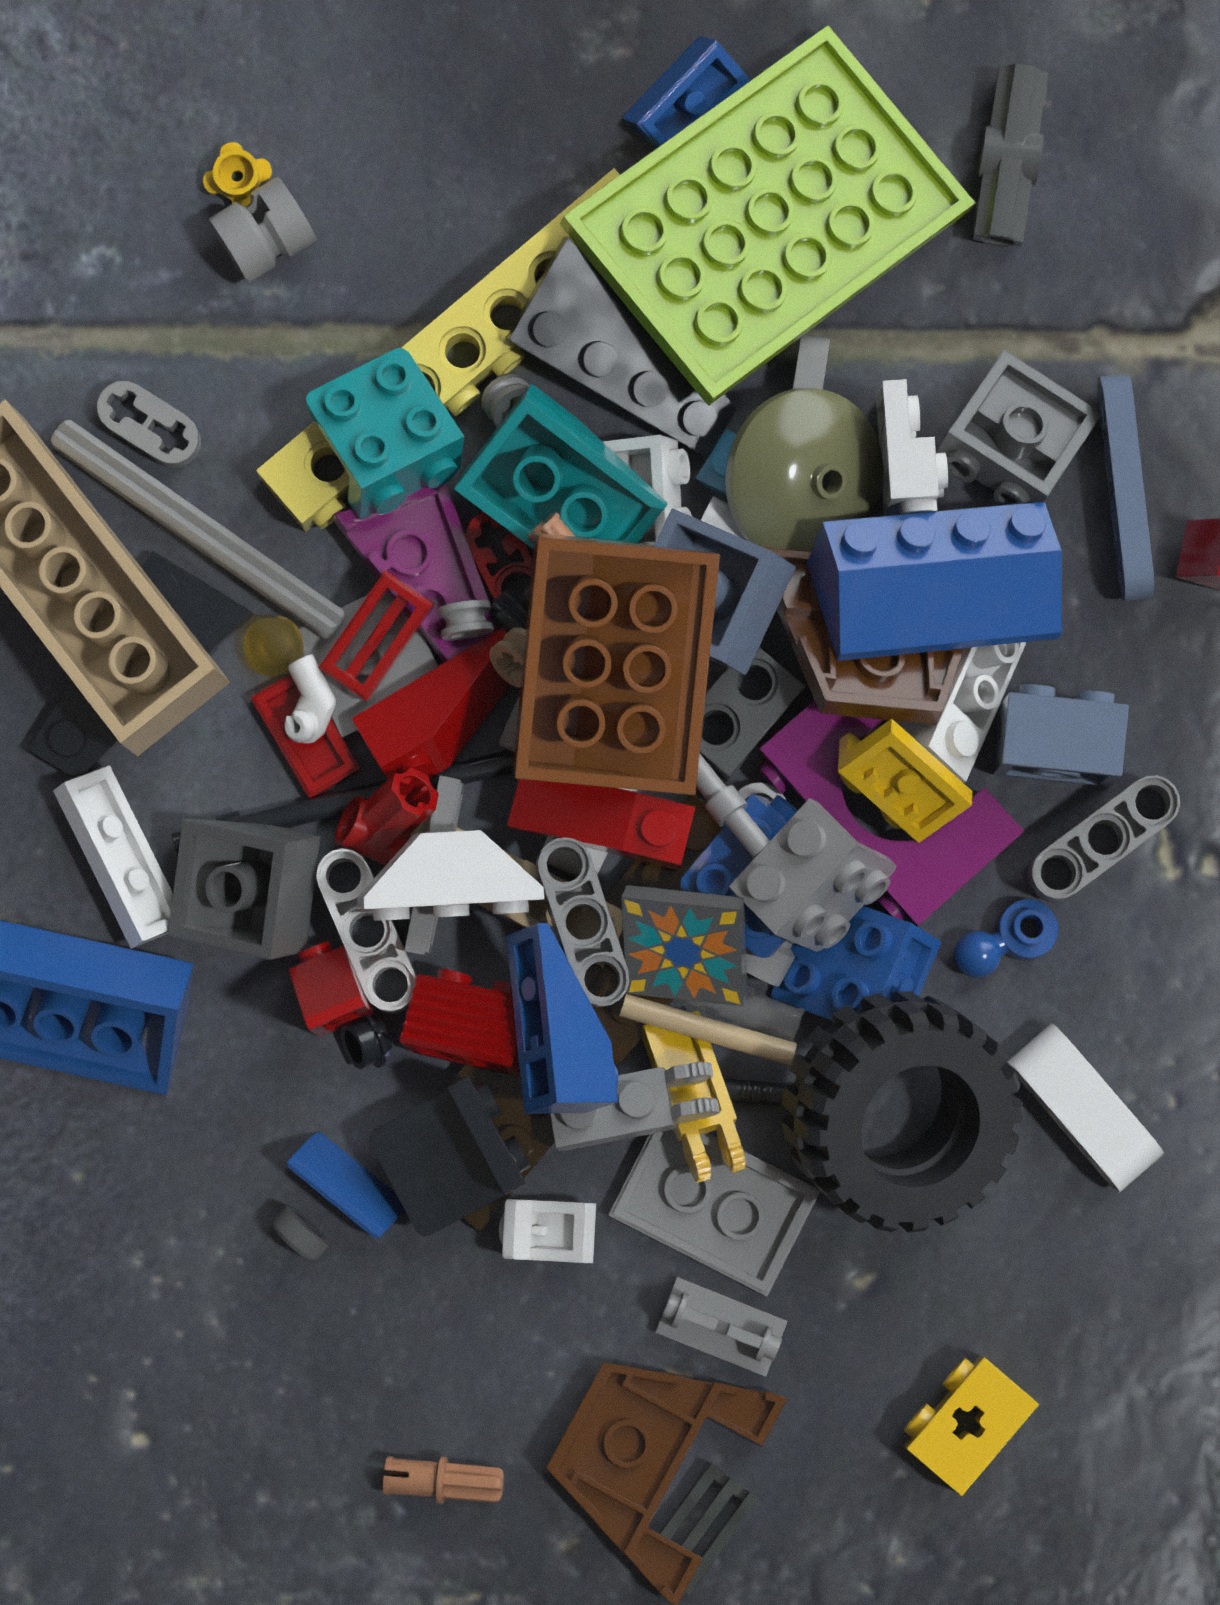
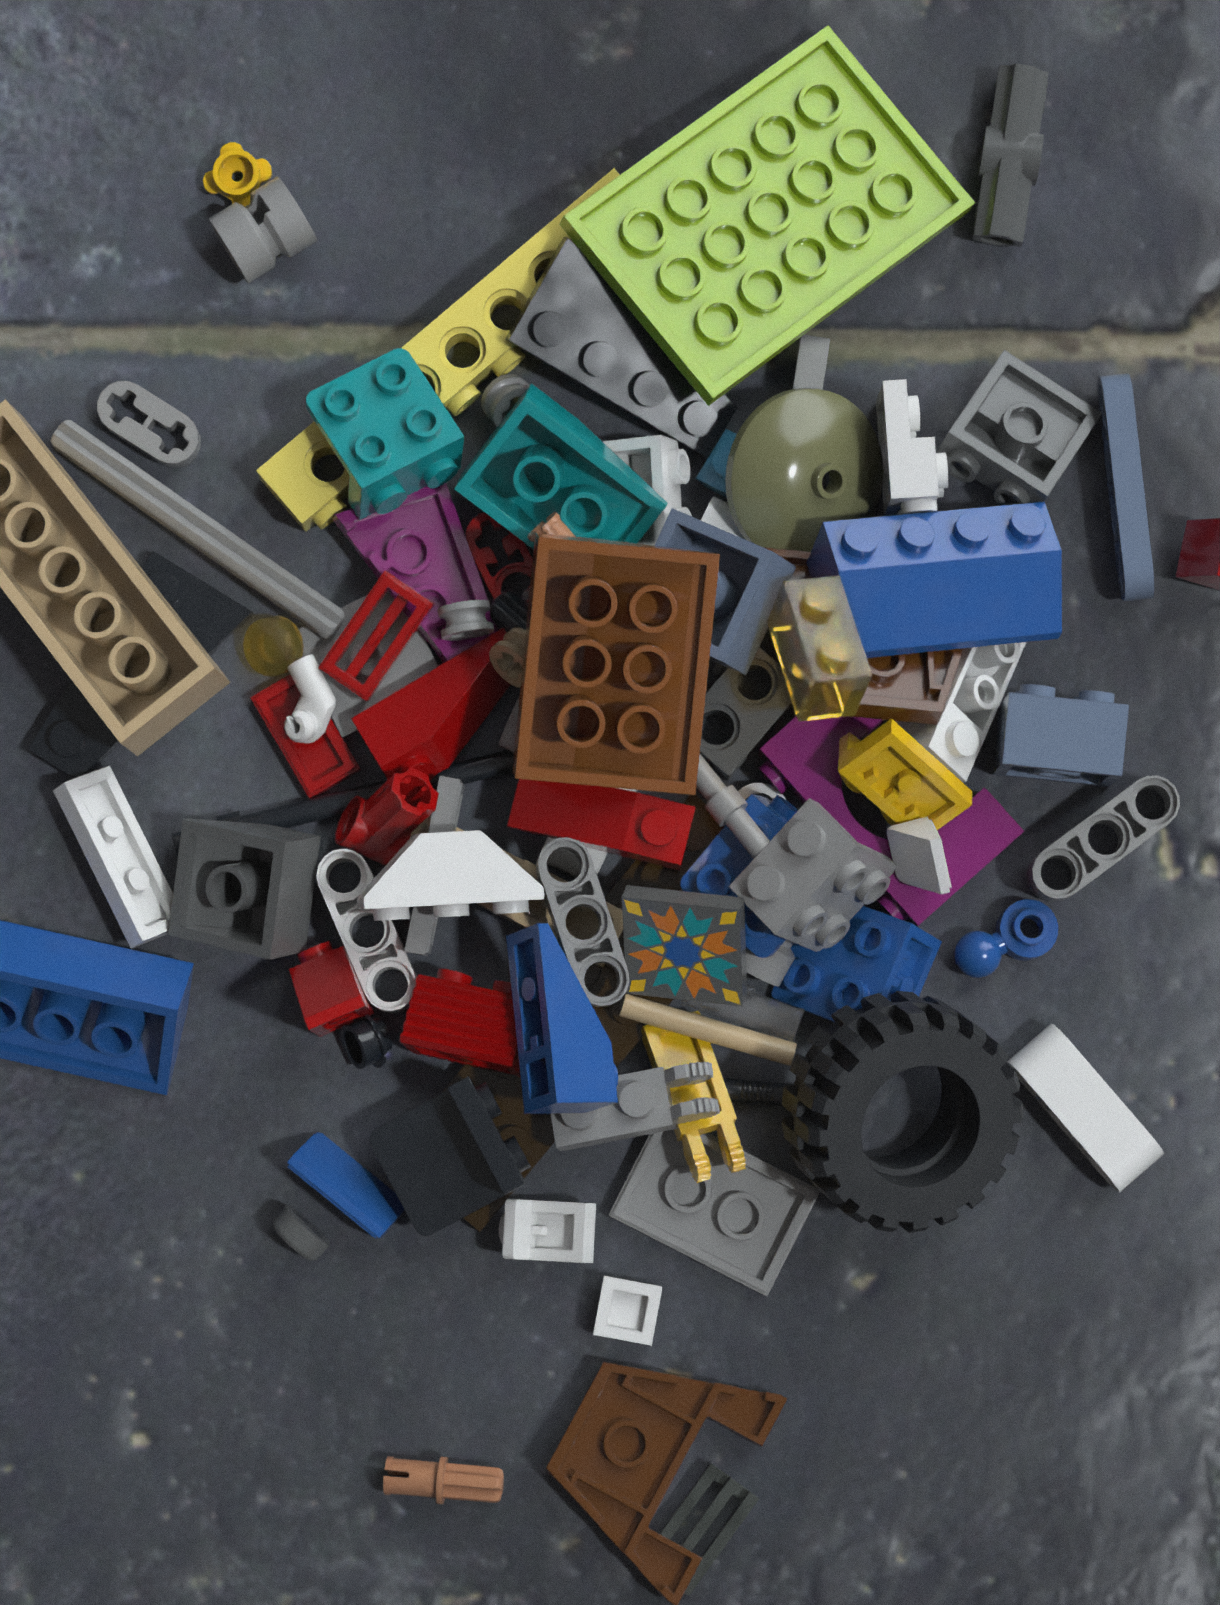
(627, 1310): none -> white plate
(686, 91): blue slope -> none
(721, 1326): light grey hinge -> none
(819, 648): none -> clear yellow brick
(919, 855): none -> white slope
(1001, 1414): yellow brick -> none

